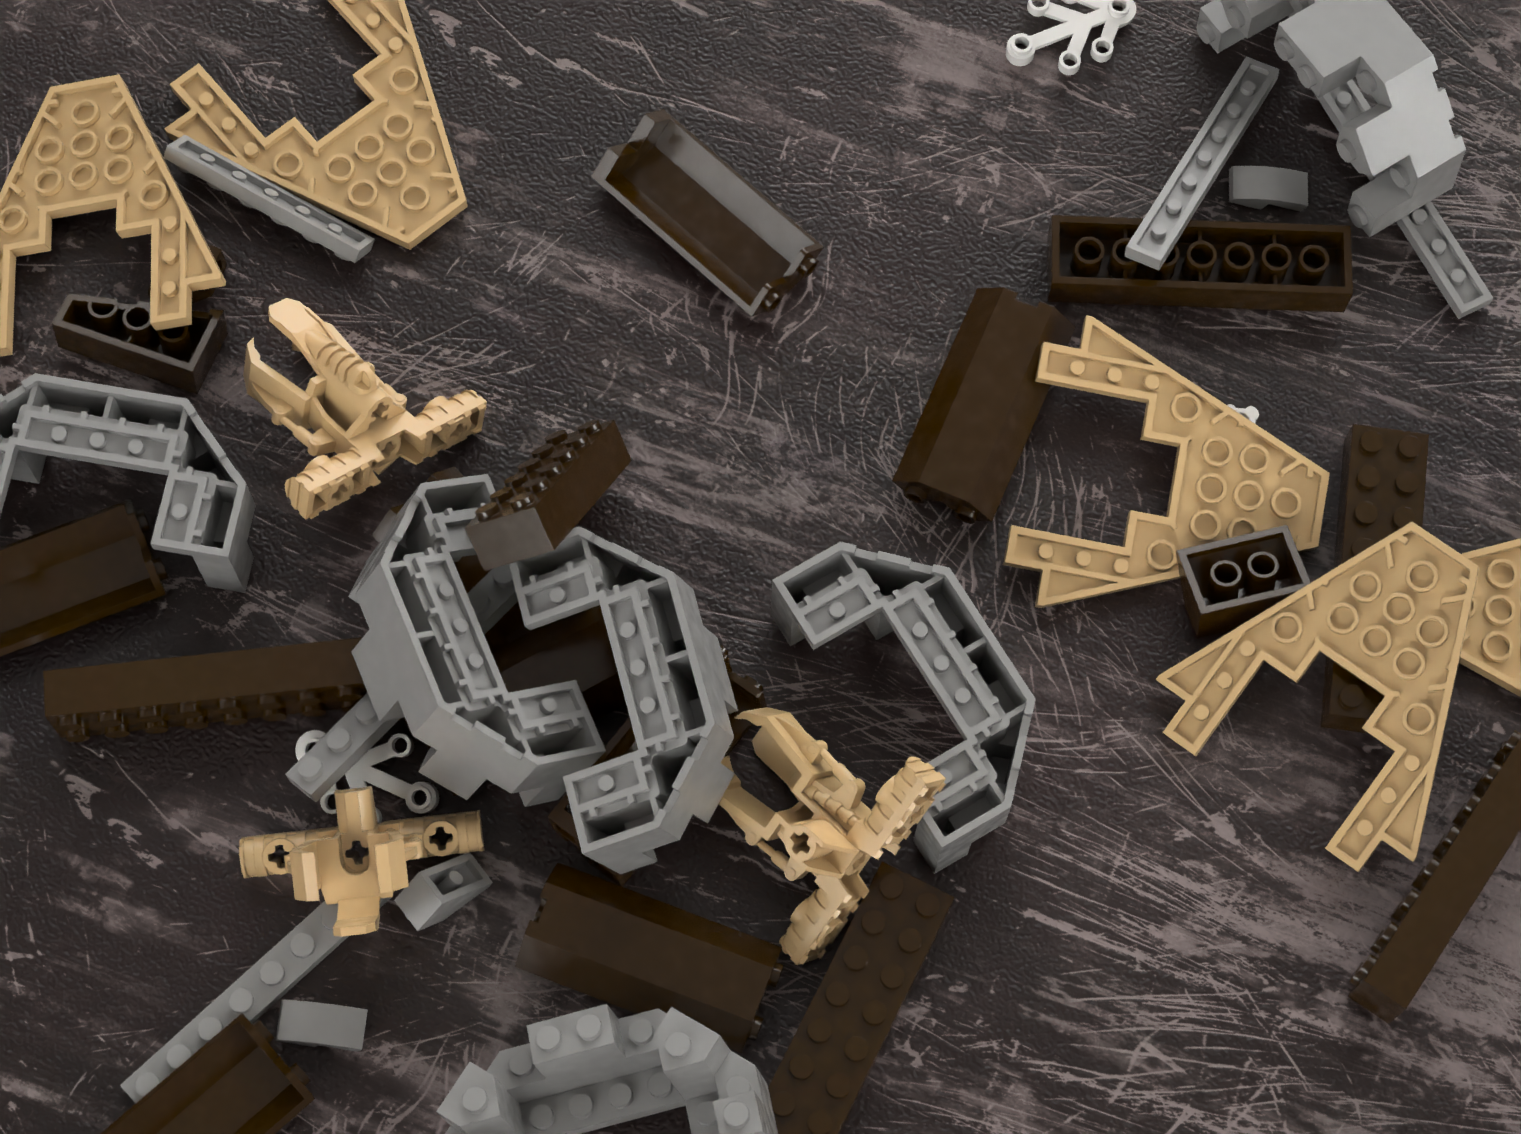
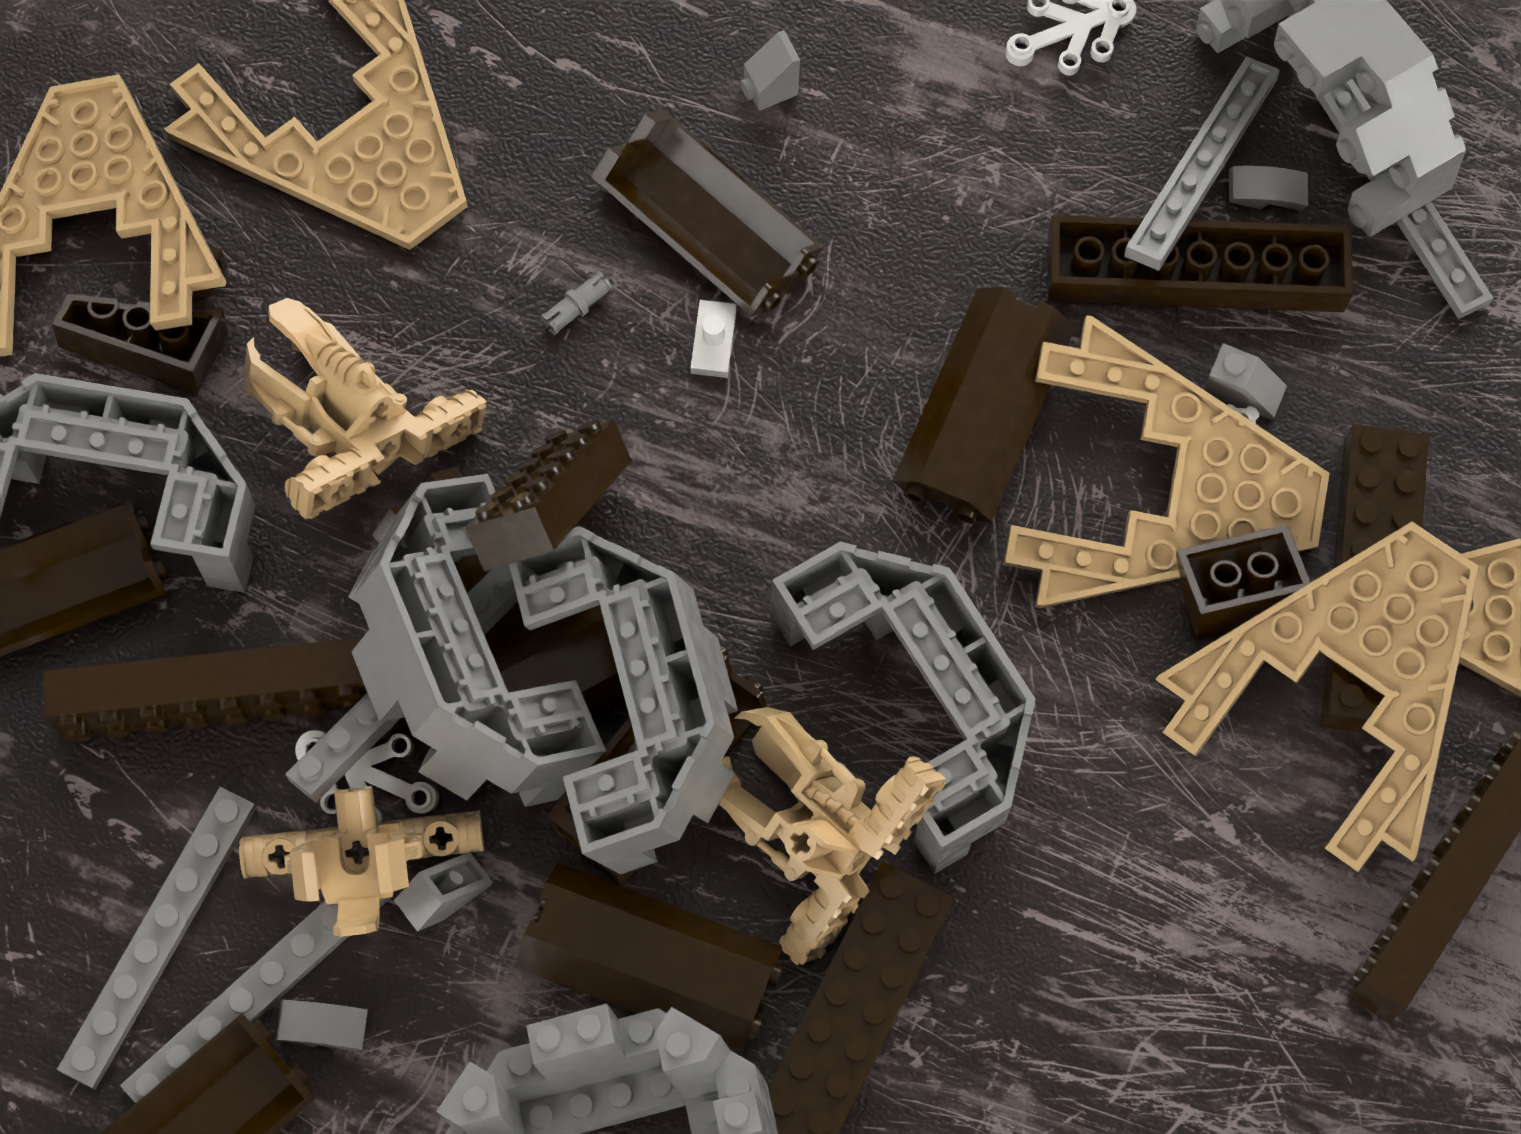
(156, 938): none -> light grey plate
(269, 198): light grey plate -> none
(576, 302): none -> light grey pin
(713, 338): none -> white tile
(772, 73): none -> light grey slope
(1245, 382): none -> light grey slope

